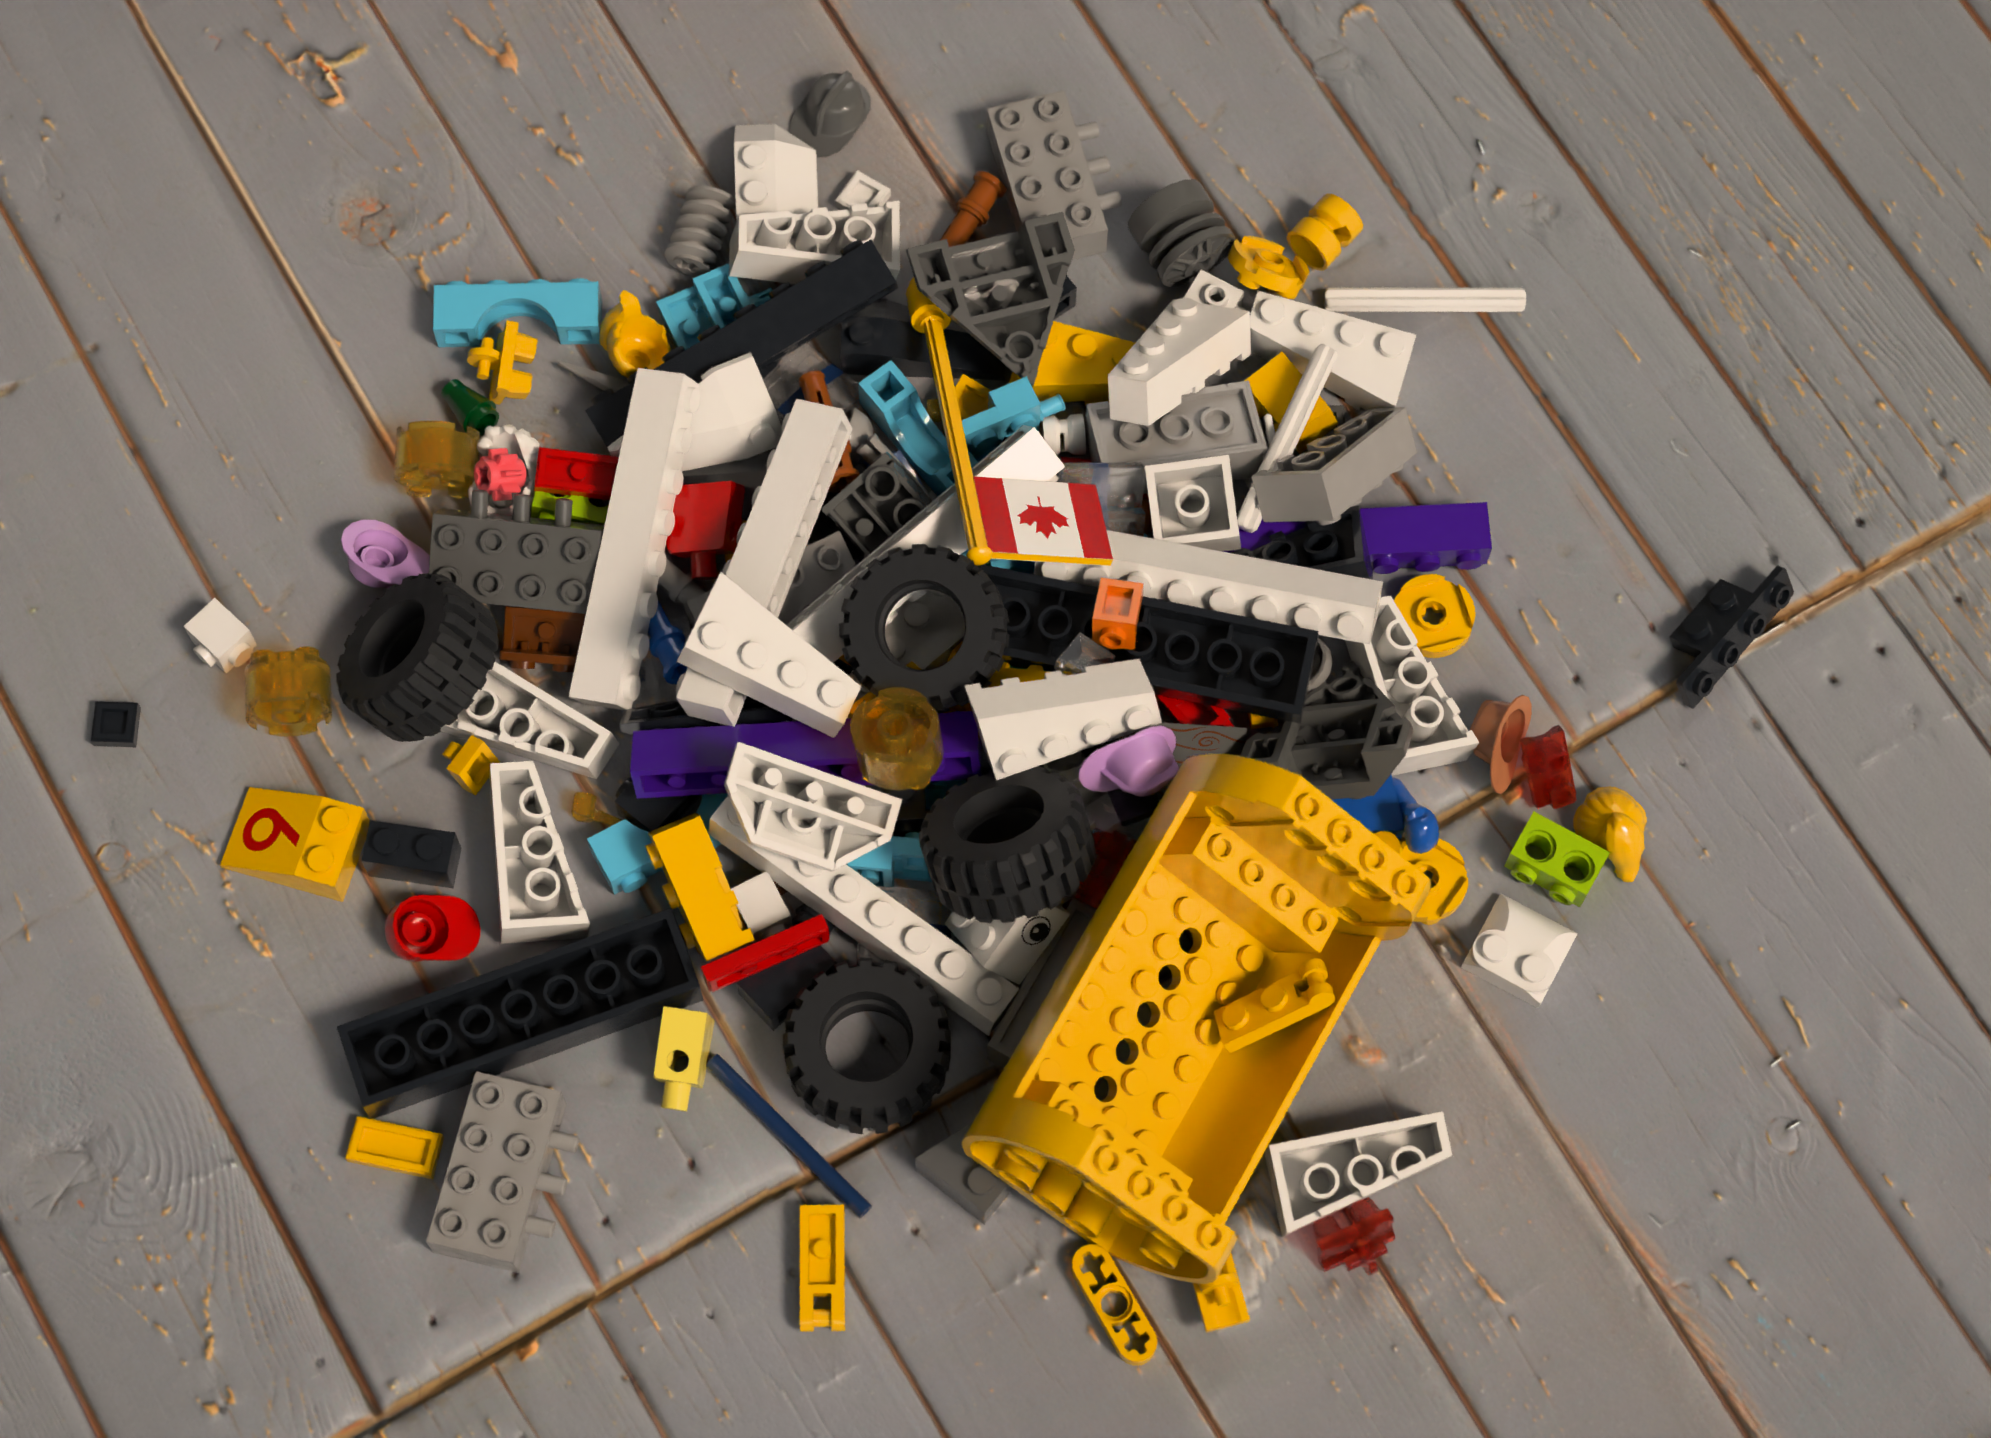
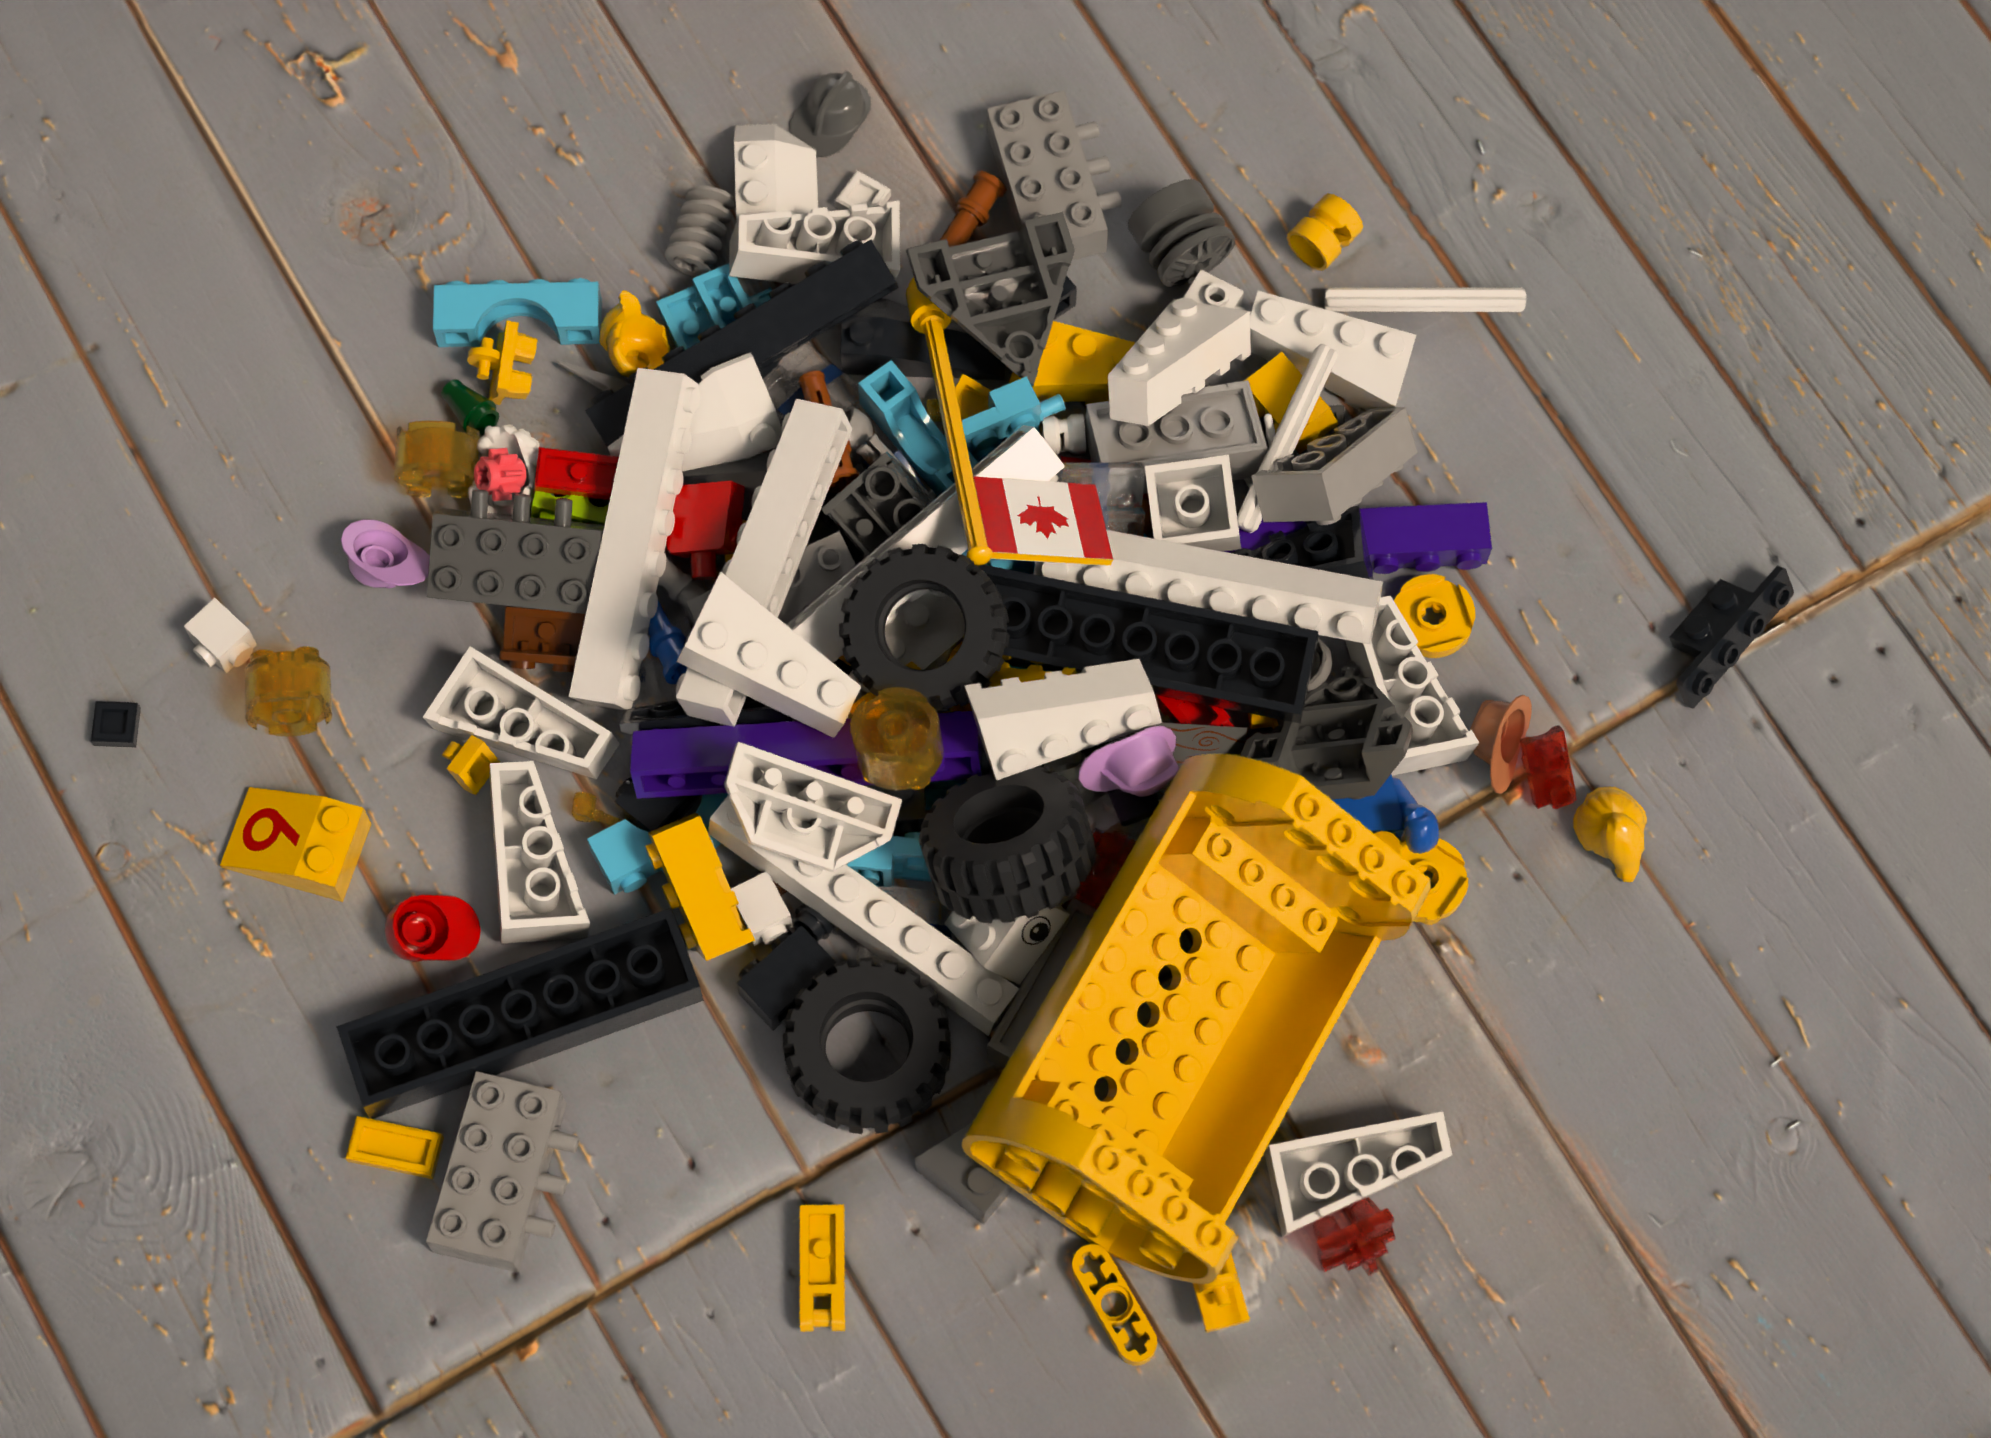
(411, 854): black brick -> none
(417, 657): black tyre -> none
(681, 1035): light yellow torso -> none
(765, 953): red tile -> none
(789, 1136): dark blue piece -> none
(1081, 654): clear tile -> none
(1117, 613): orange bracket -> none
(1262, 264): yellow plate -> none
(1275, 1006): yellow plate -> none
(1519, 950): white slope -> none
(1562, 850): lime brick -> none

